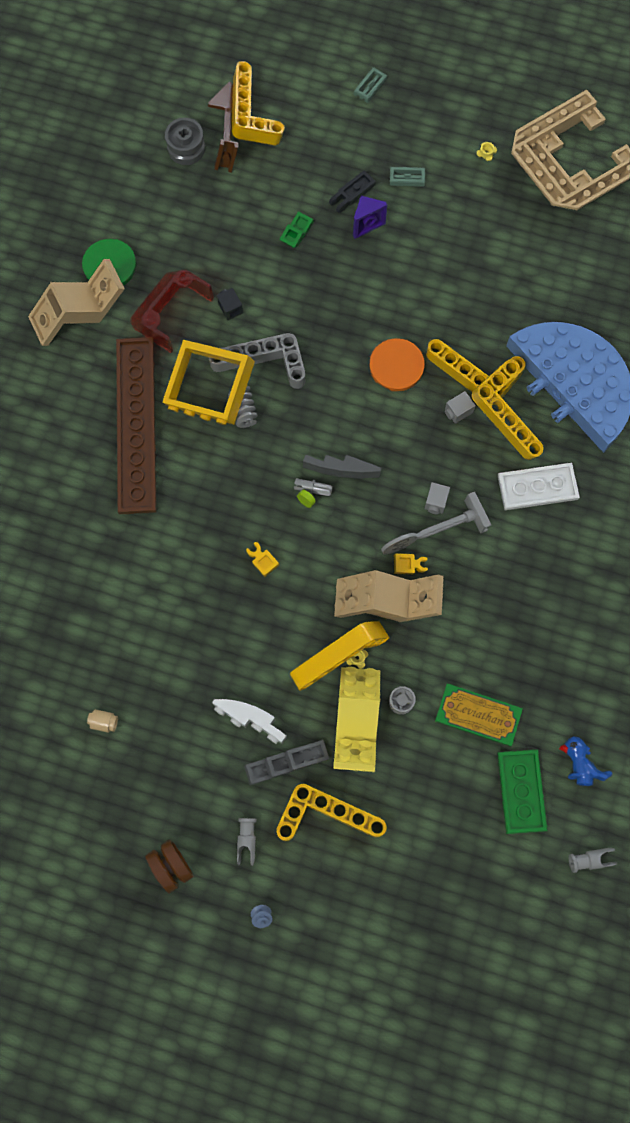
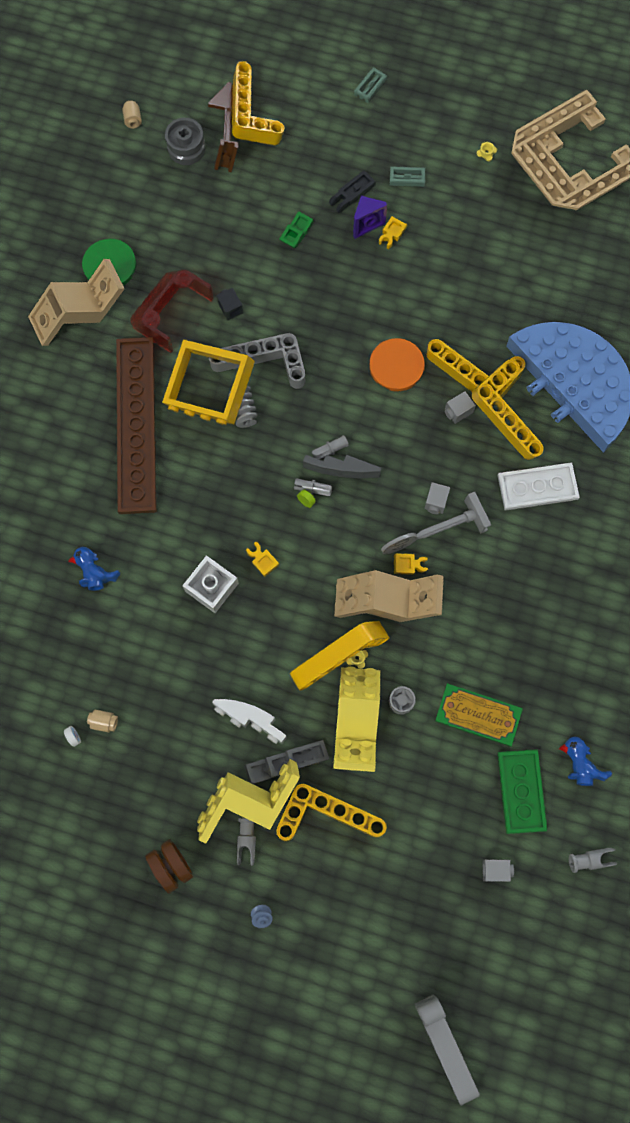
(72, 736): none -> white tile
(93, 575): none -> blue animal
(132, 114): none -> tan brick
(210, 584): none -> white brick
(248, 800): none -> light yellow bracket
(330, 447): none -> light grey axle
(392, 230): none -> yellow plate
(447, 1049): none -> light grey beam
(497, 870): none -> light grey brick

